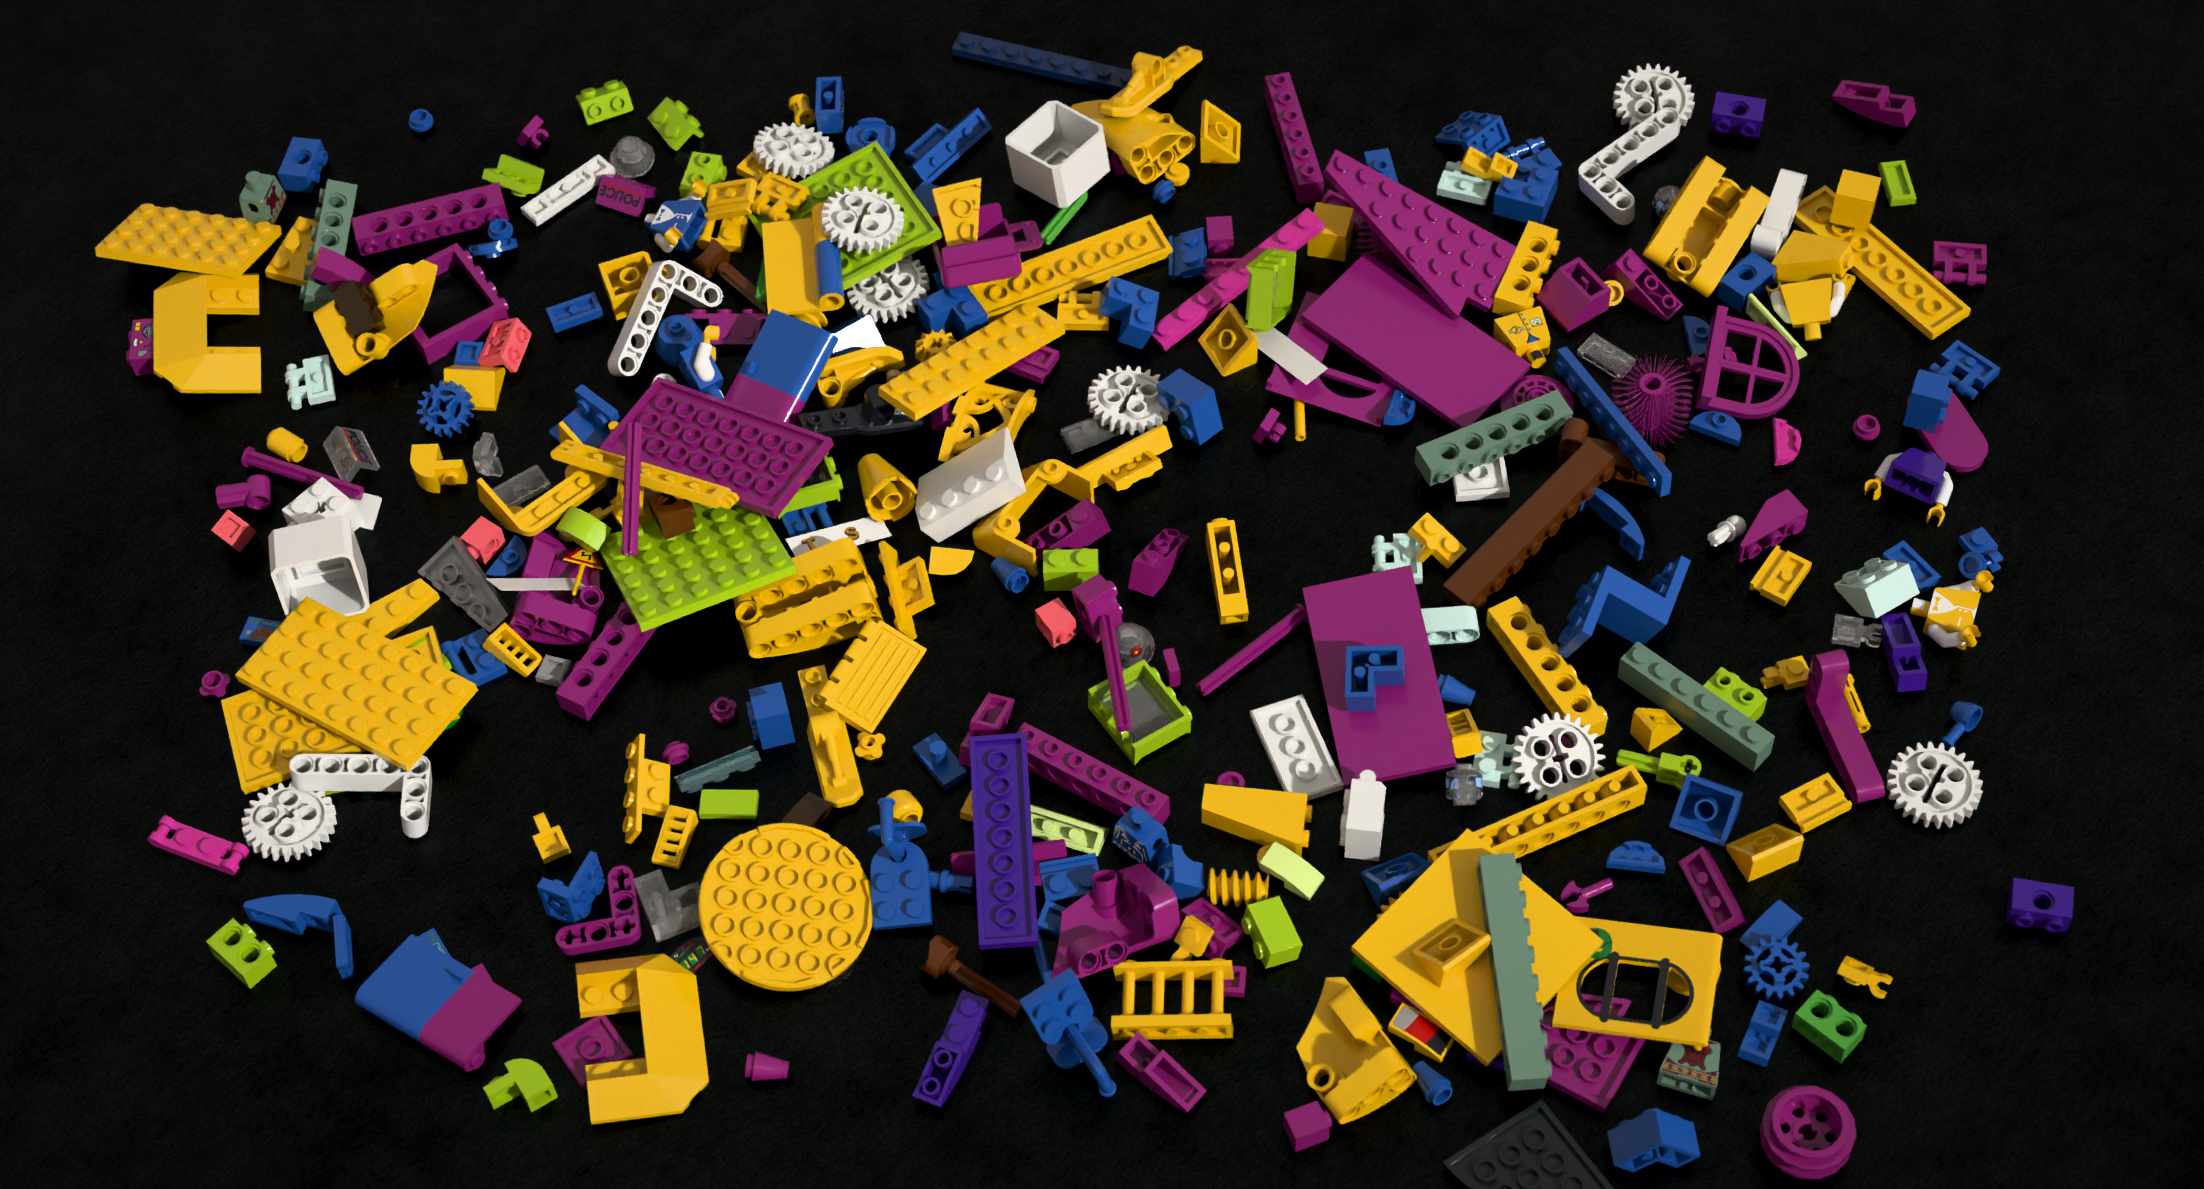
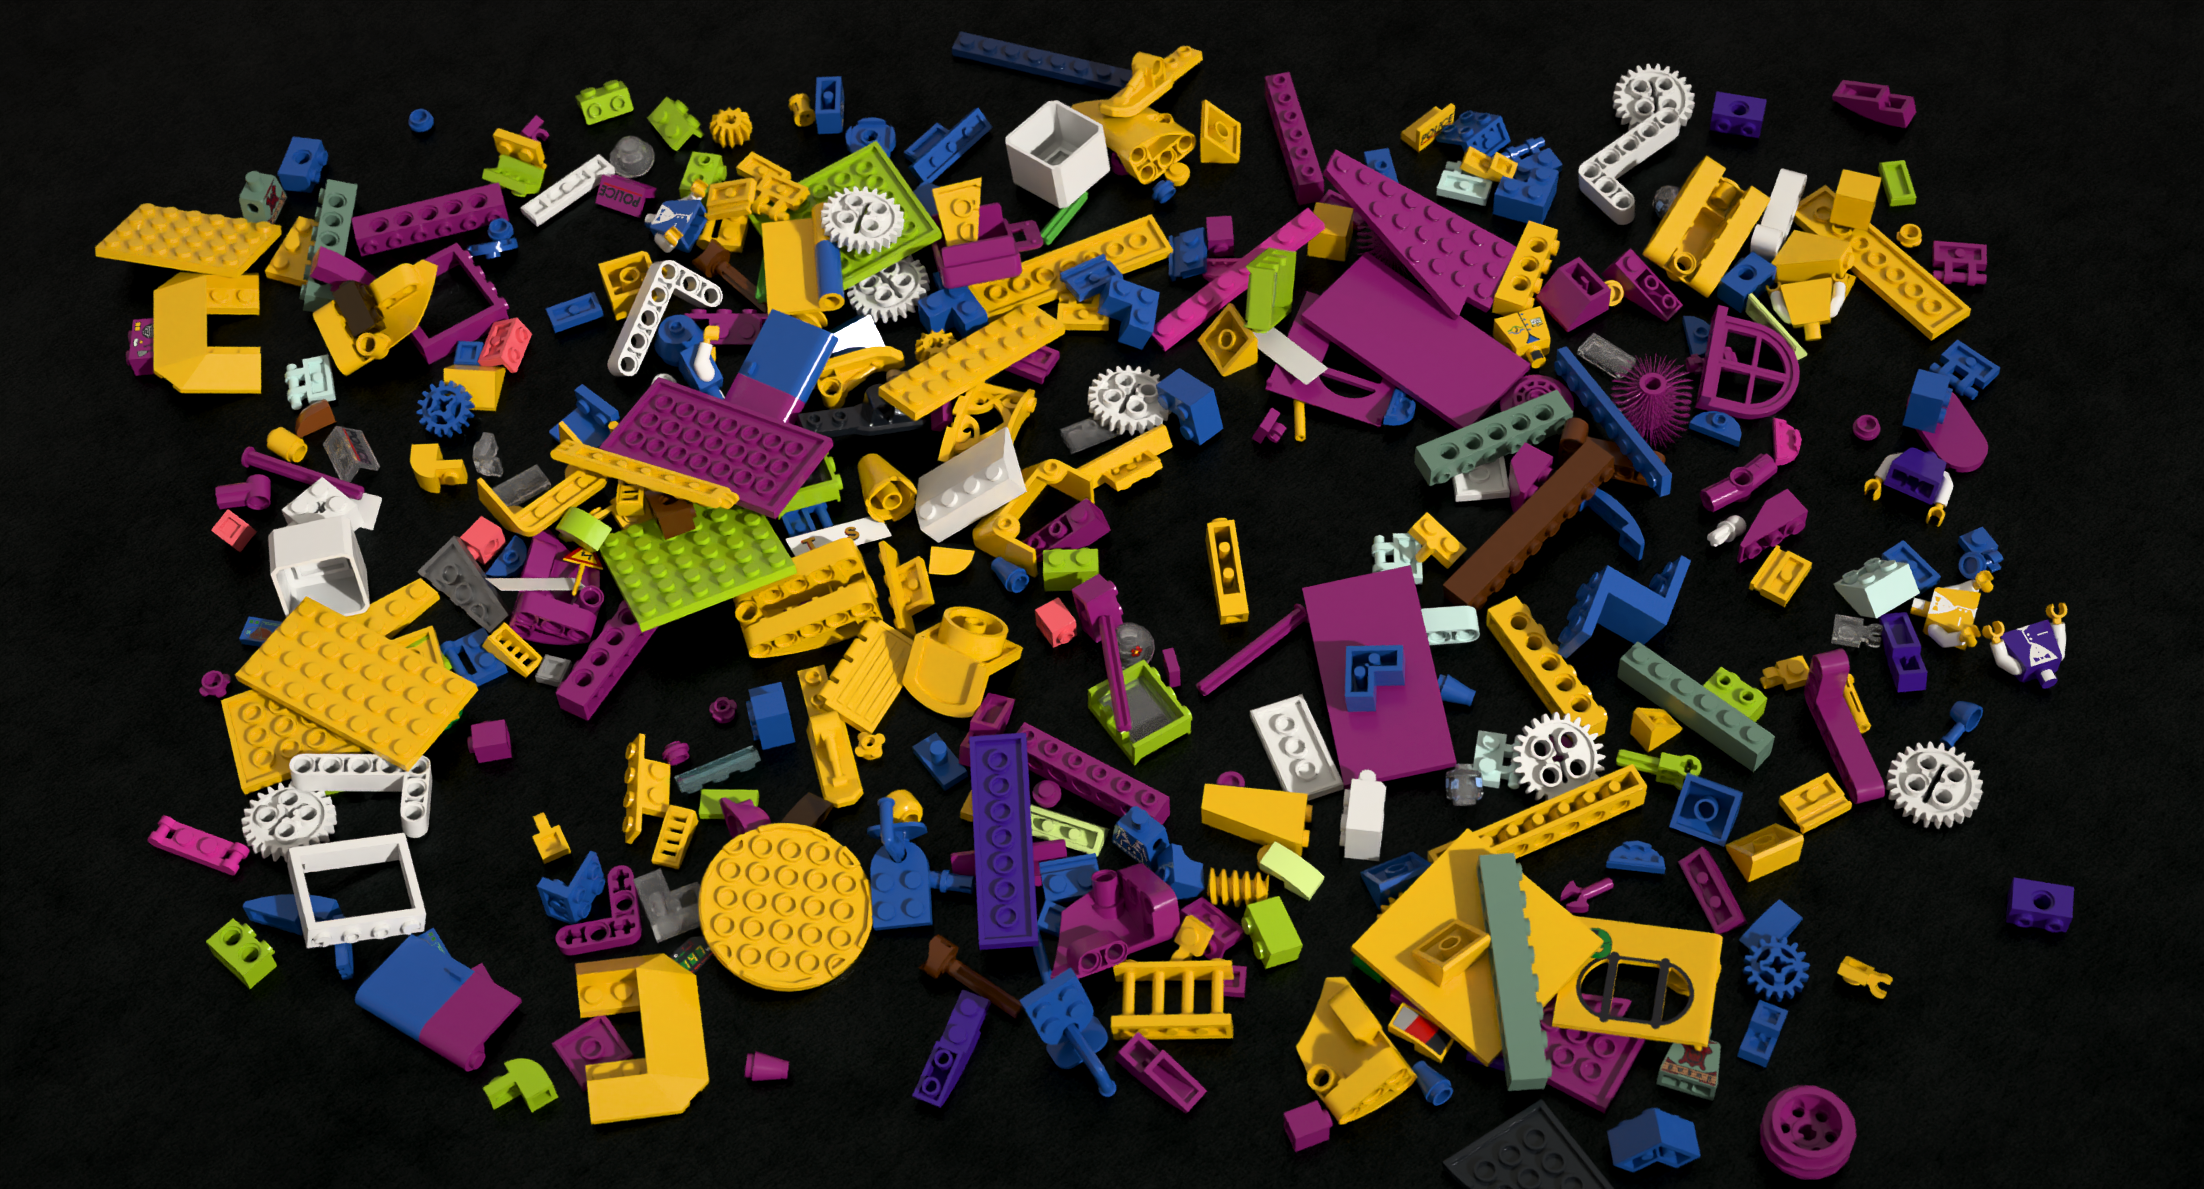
(314, 418): none -> dark orange brick
(349, 854): none -> white window
(490, 741): none -> magenta brick
(519, 148): none -> yellow plate
(631, 492): magenta axle -> none
(730, 127): none -> yellow gear
(742, 816): none -> magenta hat
(793, 150): white gear -> none
(955, 659): none -> yellow piece
(1046, 793): none -> magenta plate
(1089, 277): none -> blue plate
(1156, 562): magenta slope -> none
(1428, 127): none -> yellow panel
(1463, 733): yellow slope -> none
(1528, 472): none -> magenta slope
(1739, 483): none -> magenta piece
(1824, 1030): bright green brick -> none
(1909, 235): none -> yellow plate
(2031, 650): none -> torso

